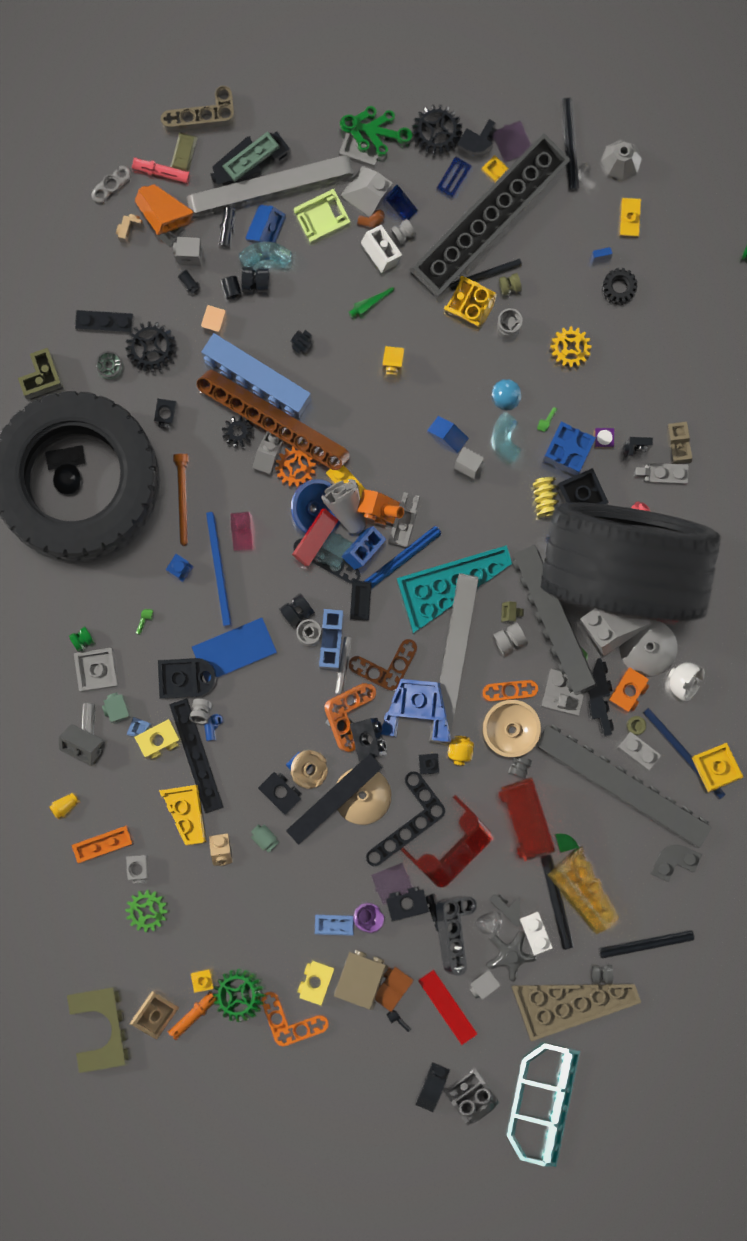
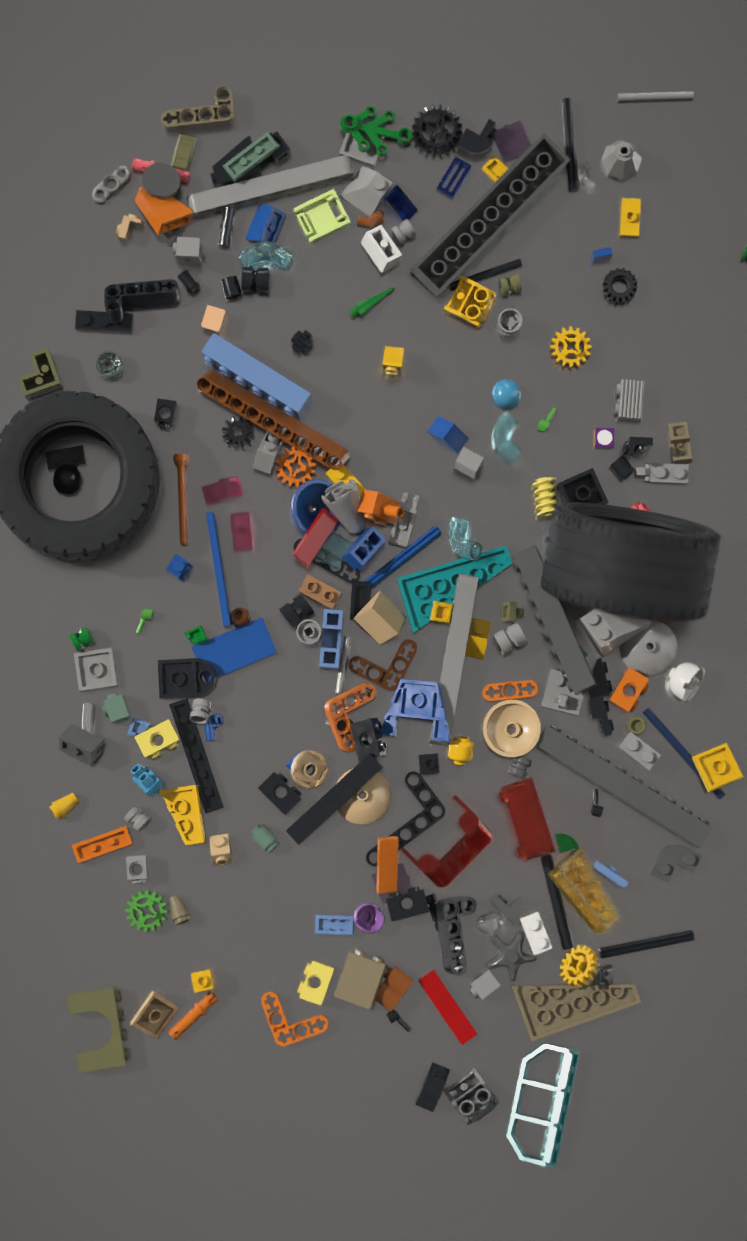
(137, 818): none -> light grey wheel
(138, 295): none -> black beam
(146, 779): none -> dark azure hips
(154, 340): black gear -> none
(161, 180): none -> dark grey tile
(178, 910): none -> dark tan cone
(197, 636): none -> green tile
(223, 490): none -> clear pink slope
(234, 1002): green gear -> none
(240, 617): none -> reddish brown tile
(320, 592): none -> medium nougat brick
(380, 618): none -> tan slope
(387, 864): none -> orange tile
(441, 611): none -> yellow tile
(460, 542): none -> clear light blue cylinder
(478, 638): none -> yellow slope
(569, 449): blue piece -> none
(579, 966): none -> yellow gear
(596, 810): none -> black hand
(610, 873): none -> medium blue plate
(622, 467): none -> black beam
(630, 400): none -> light grey brick
(655, 96): none -> light grey bar

